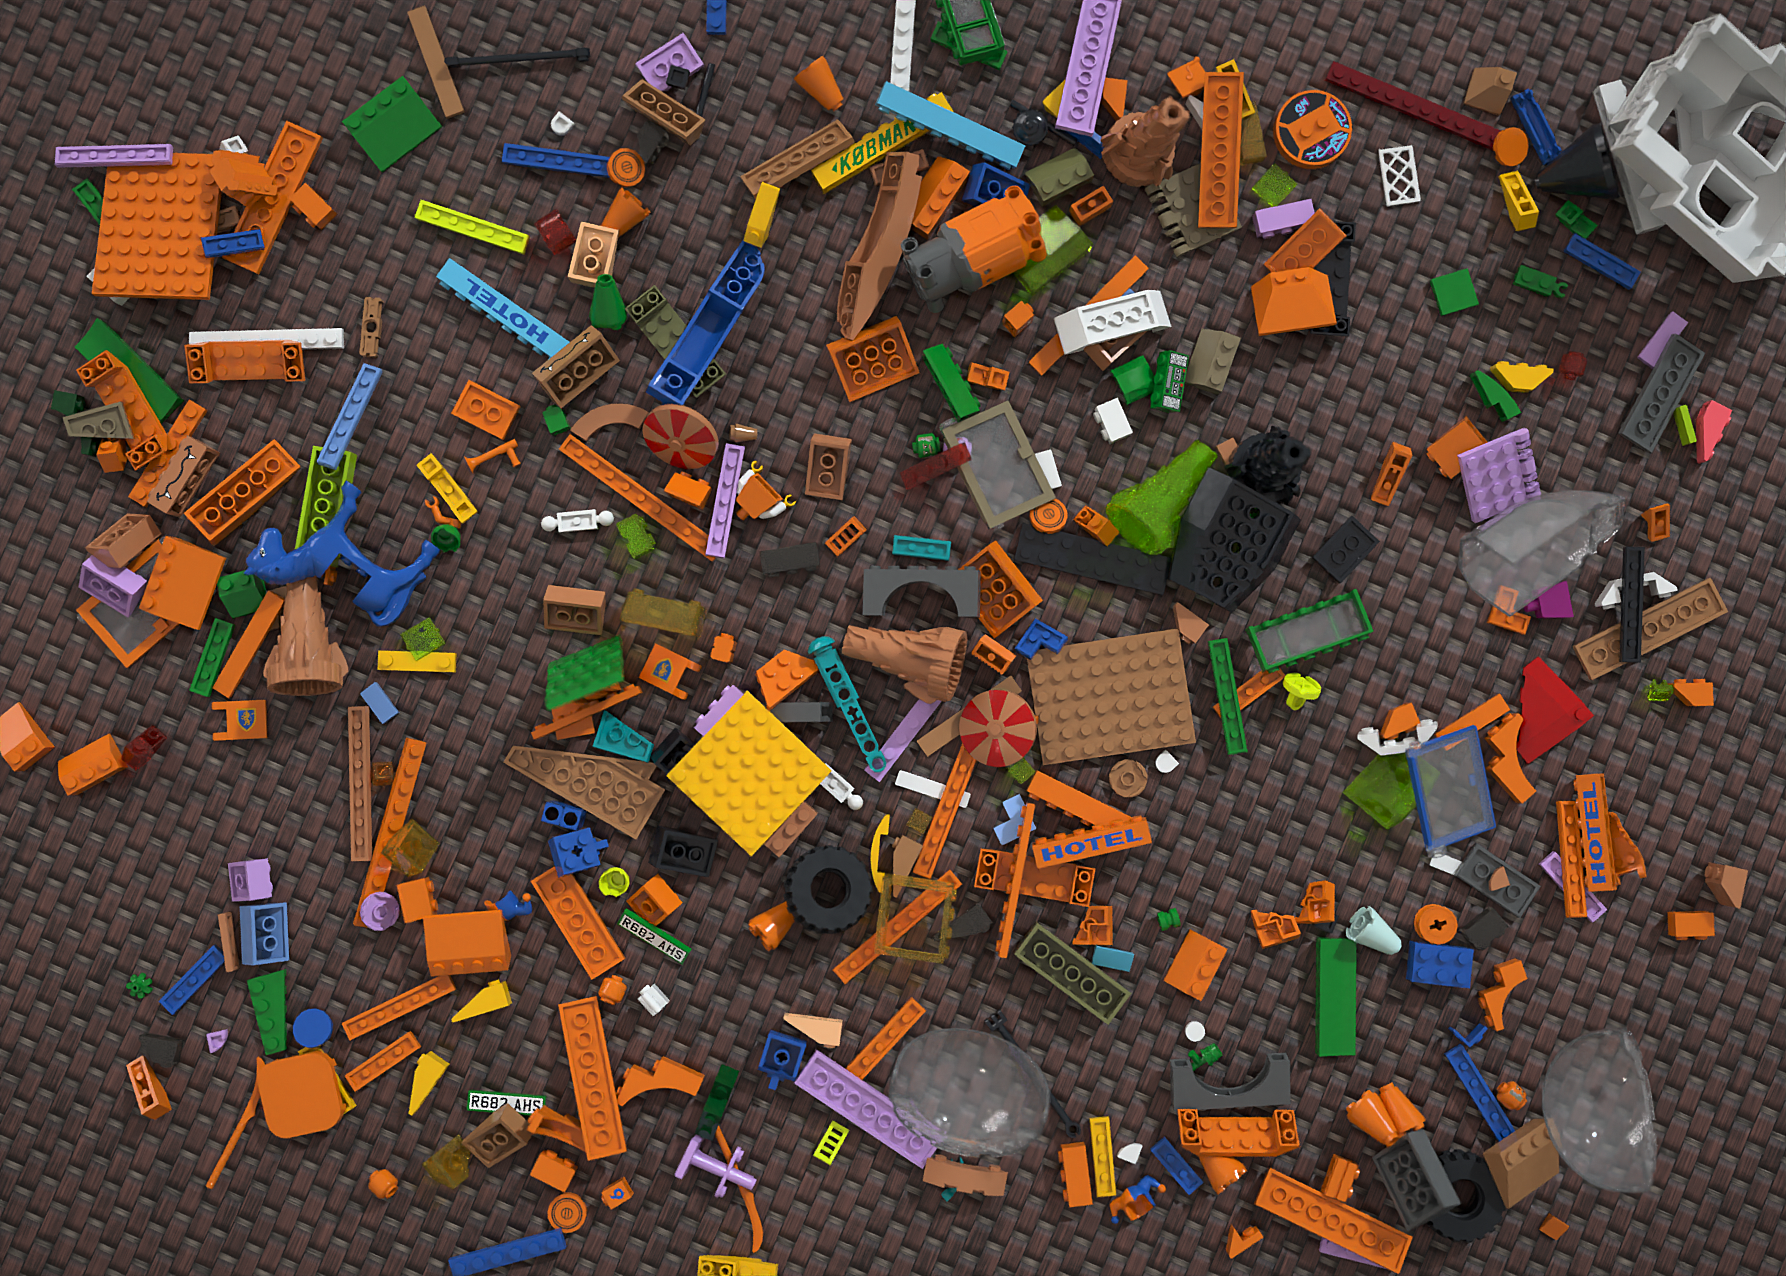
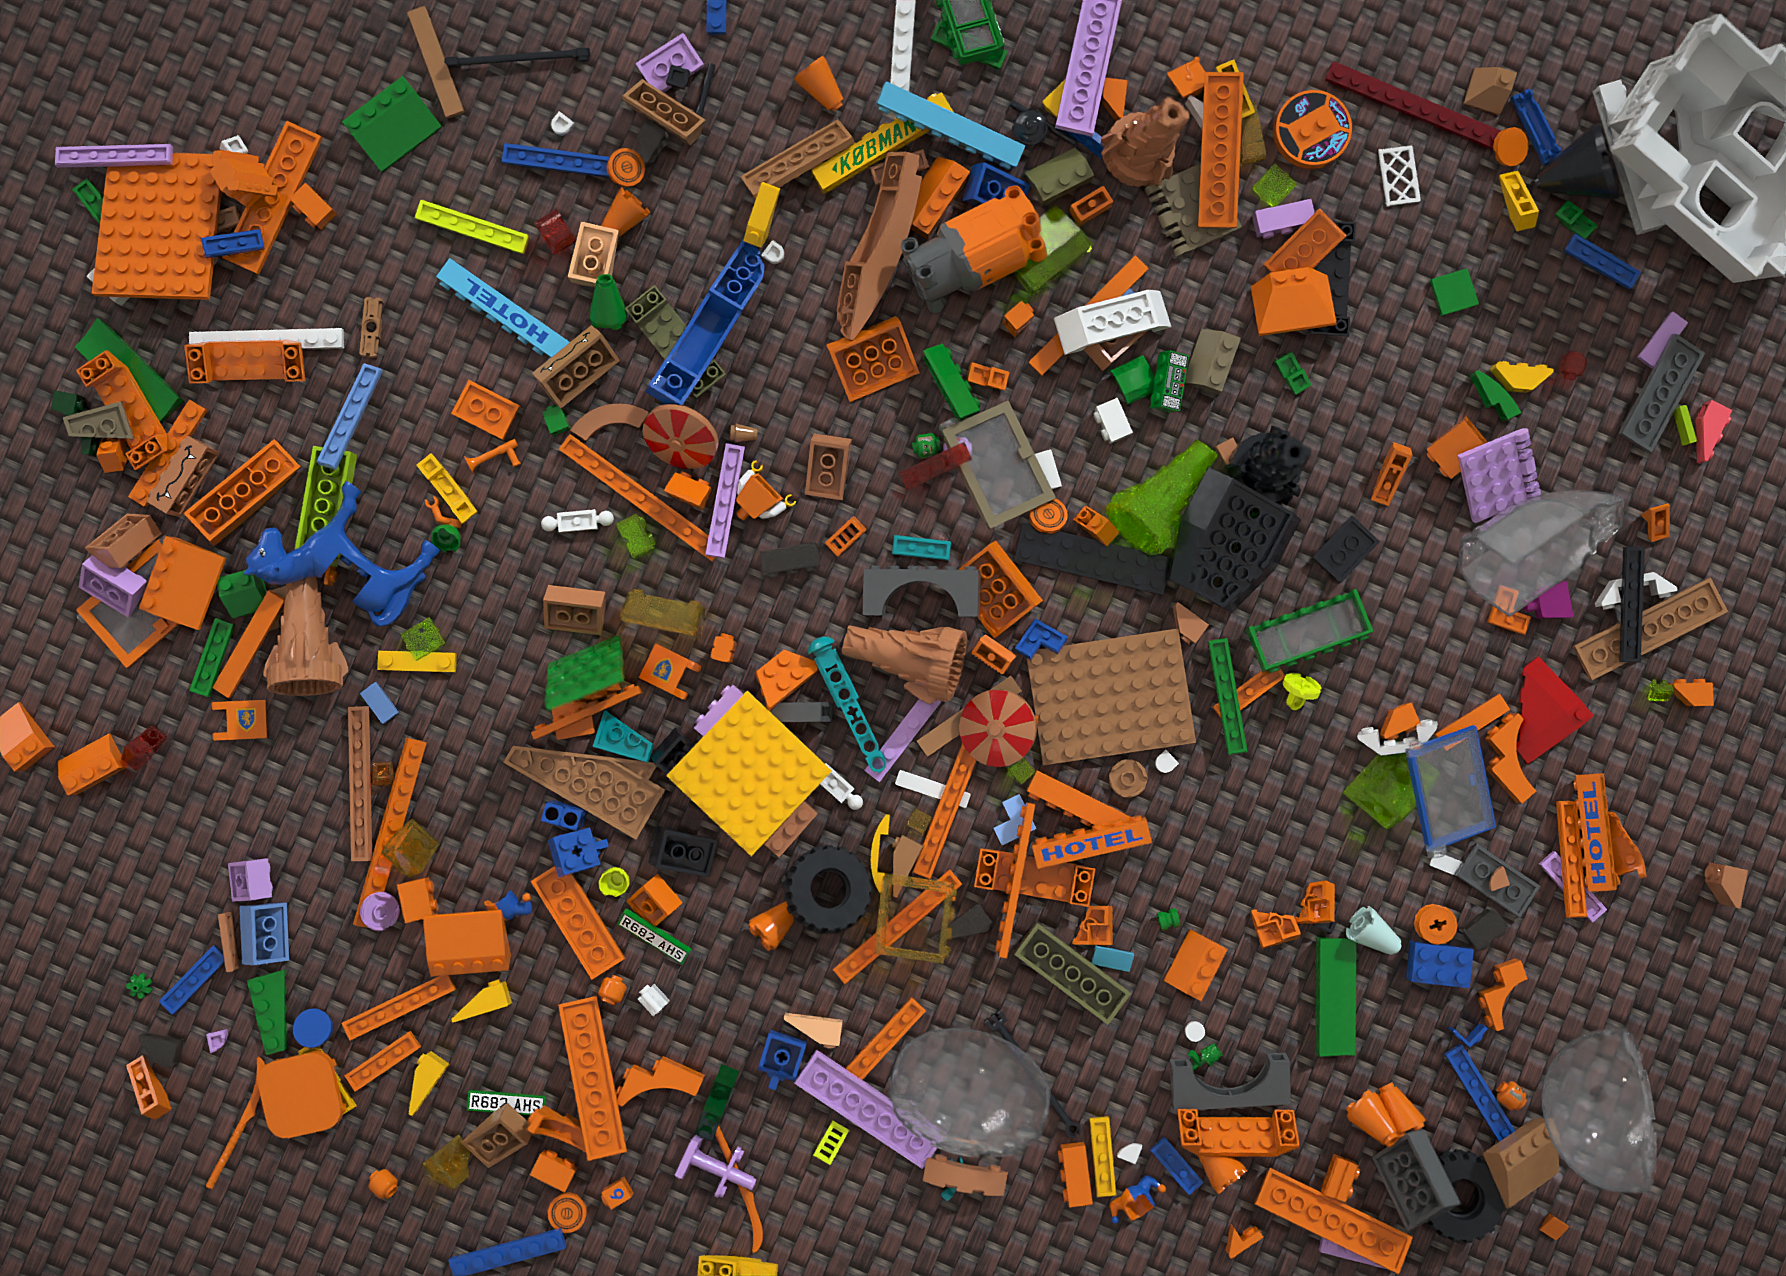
(773, 253): none -> white tile
(1292, 373): none -> green slope
(1538, 282): green plate -> none
(1691, 923): orange brick -> none

